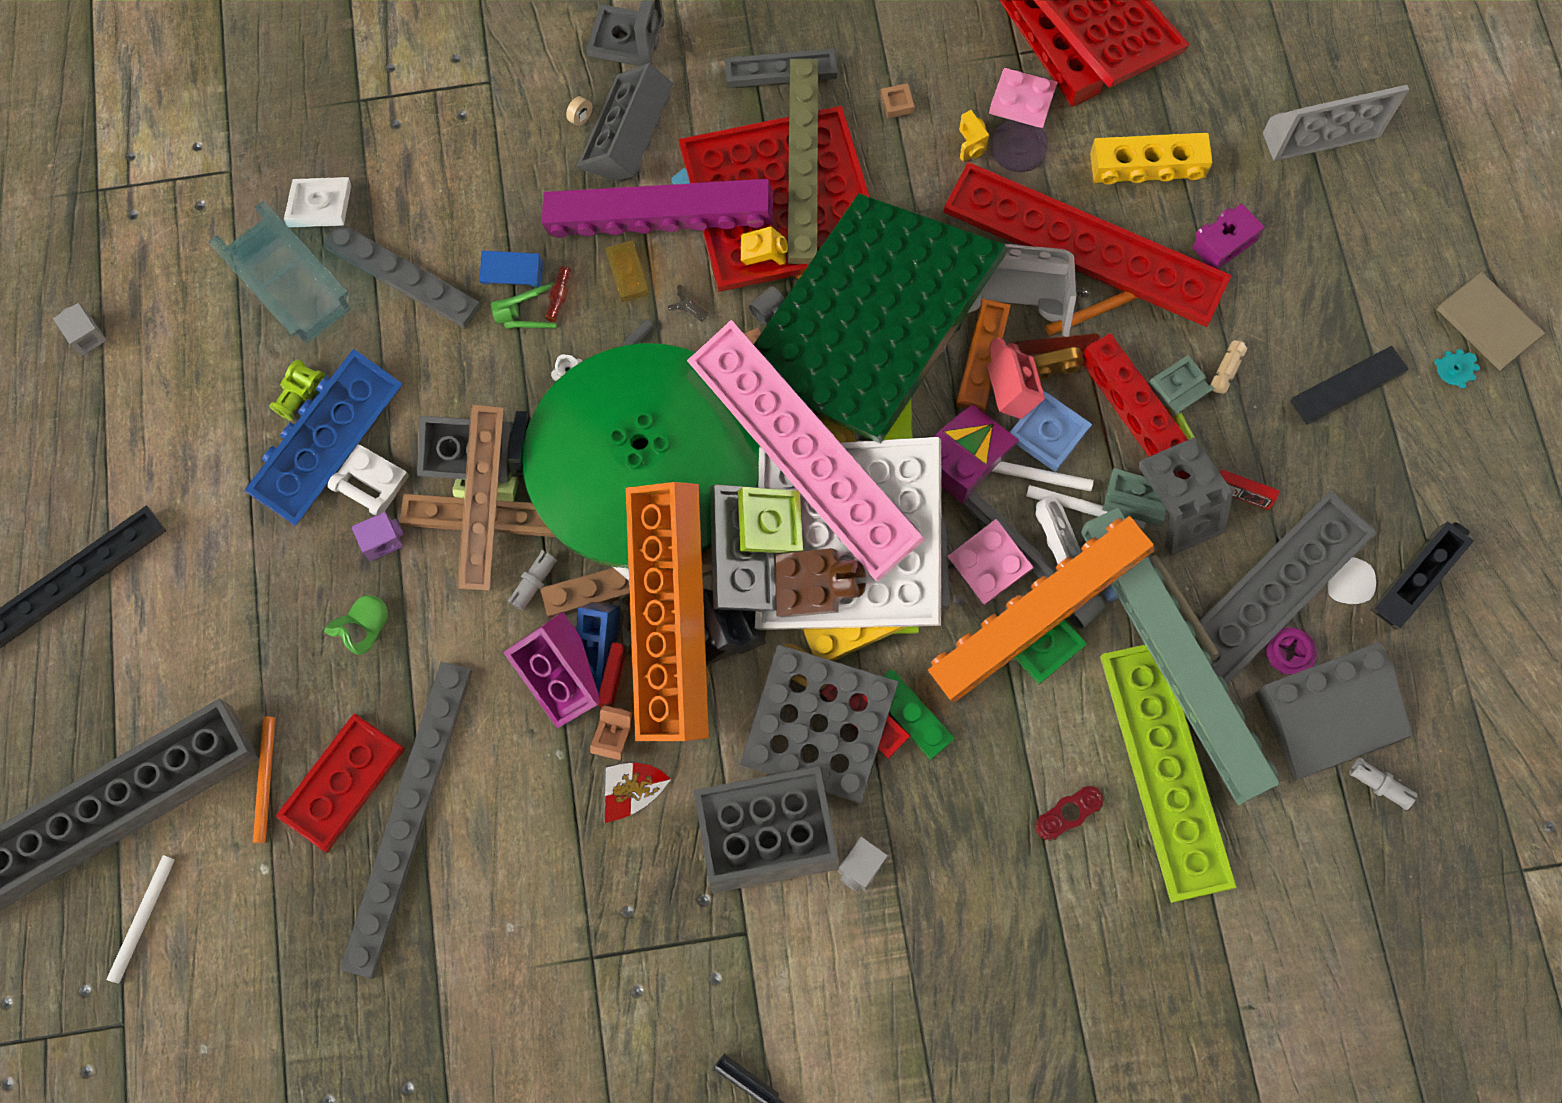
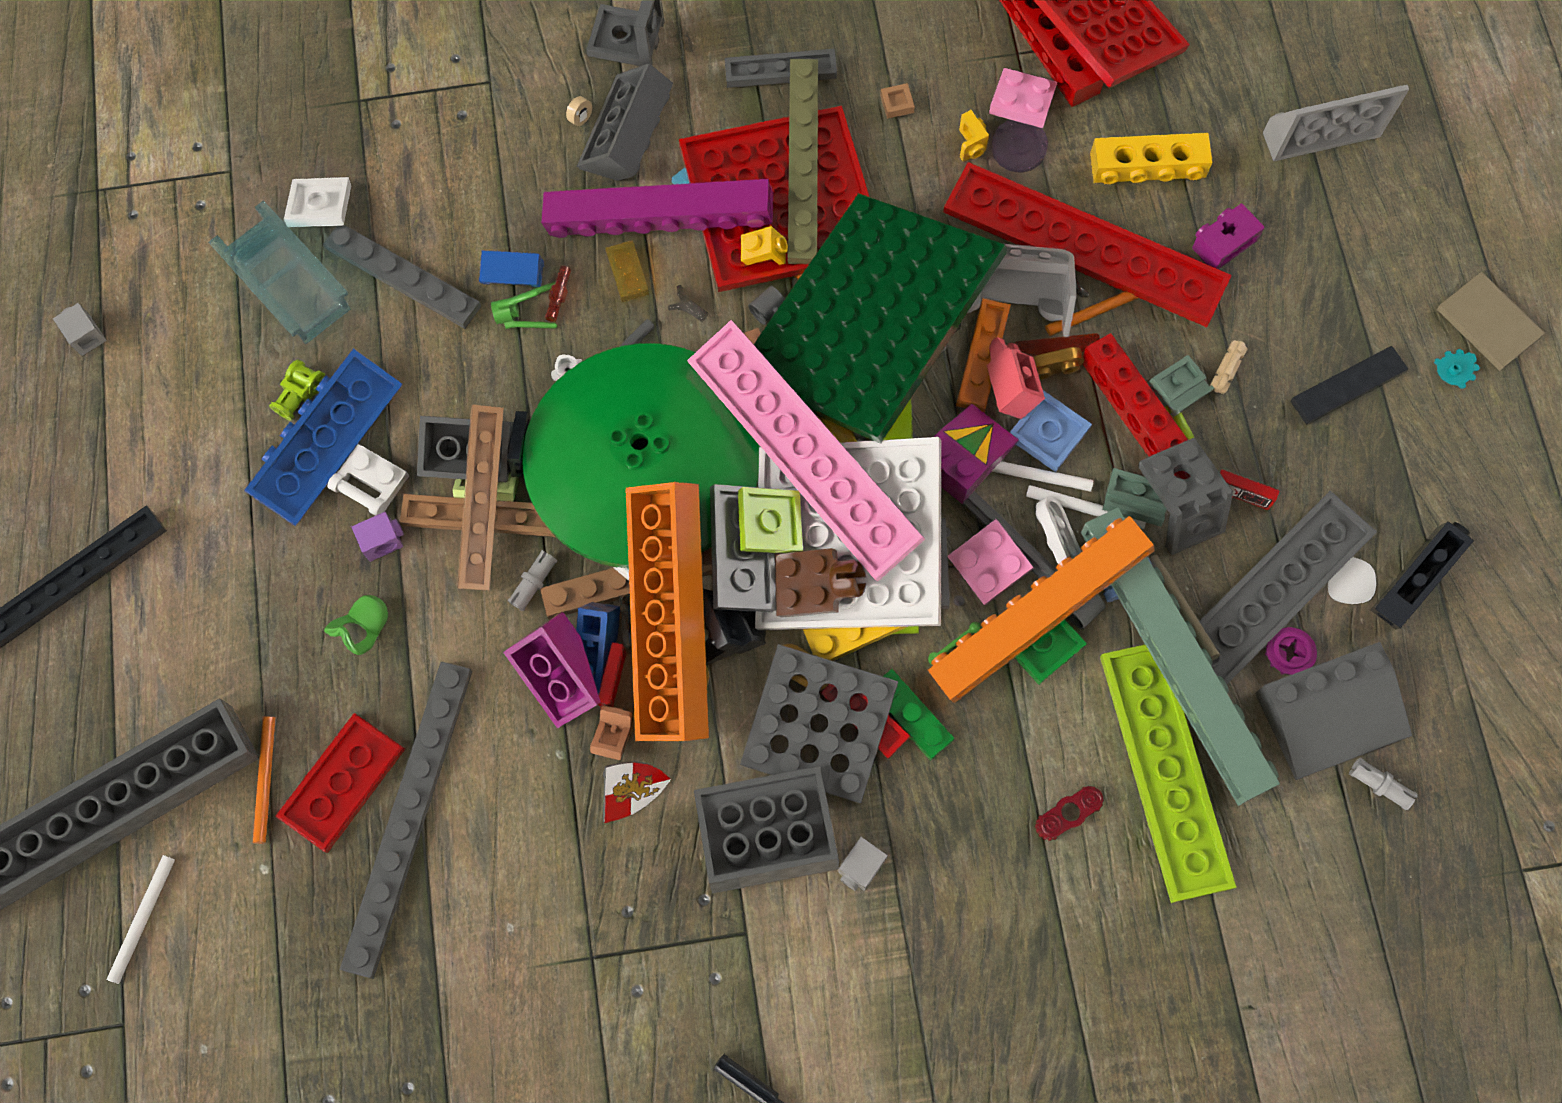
(973, 628): none -> bright green hinge

